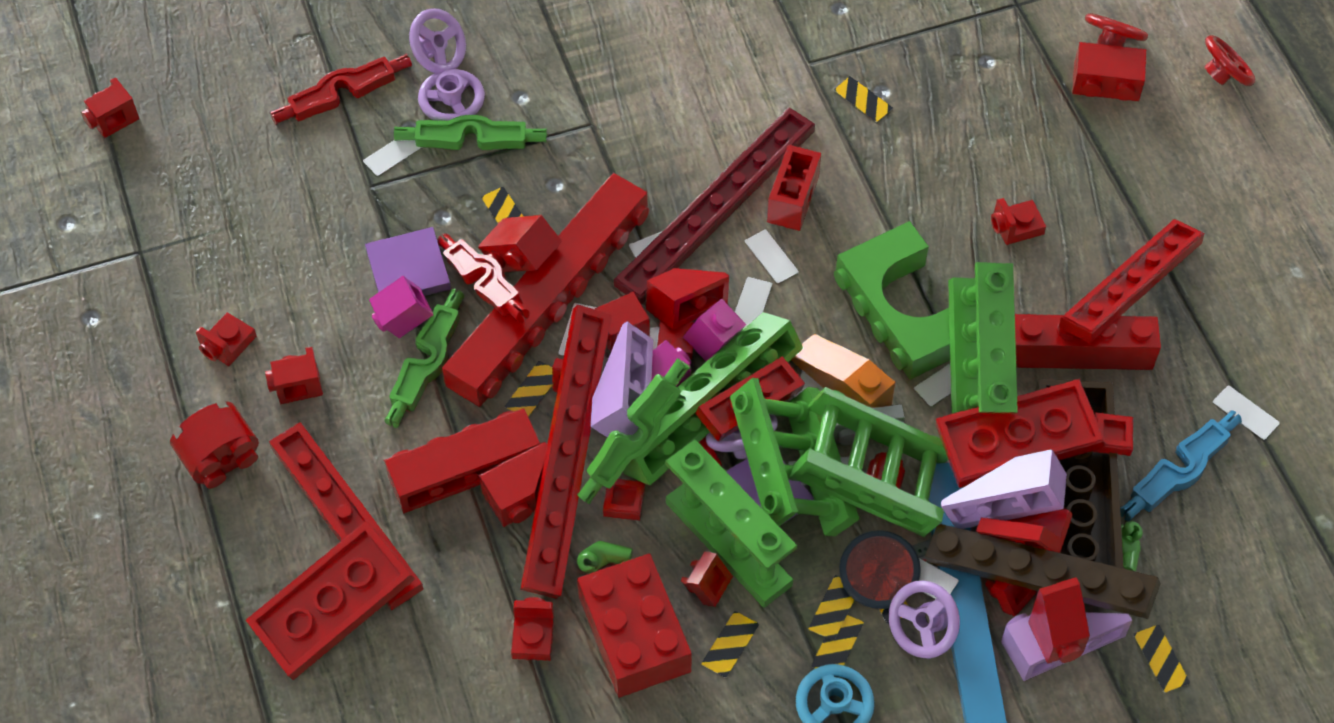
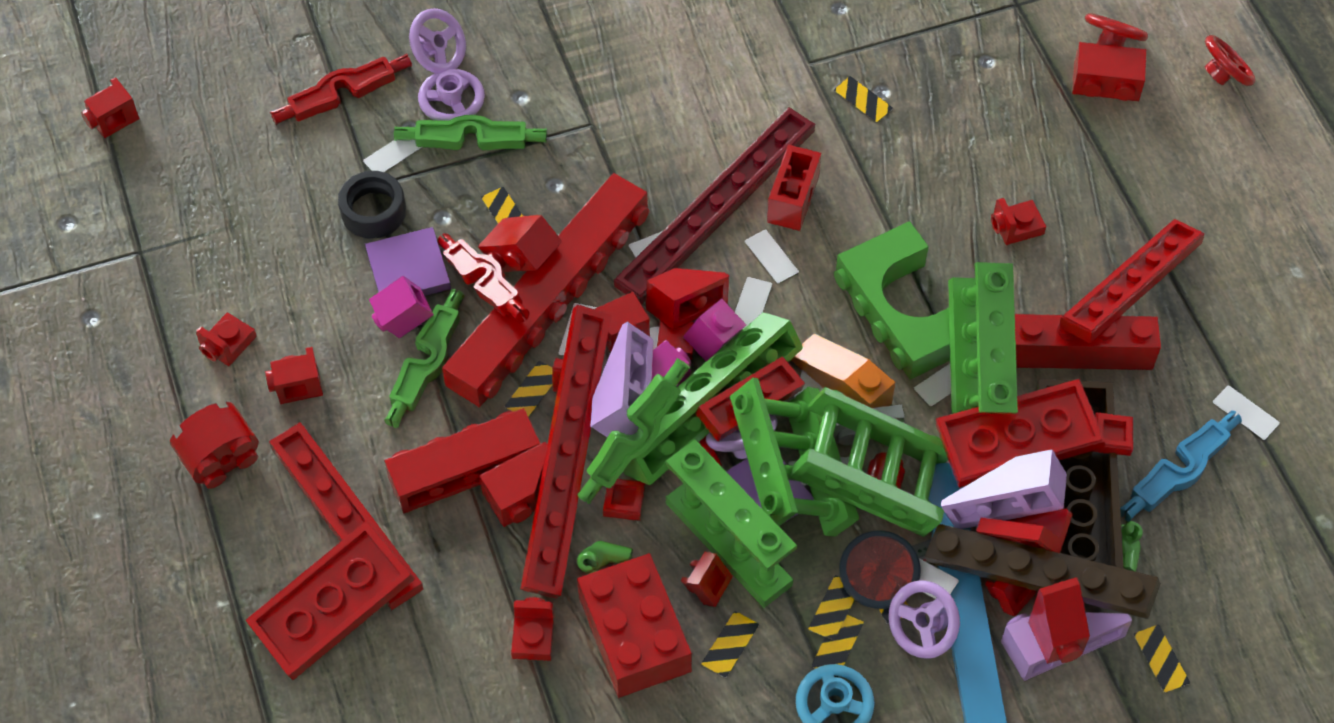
(366, 183): none -> black tyre

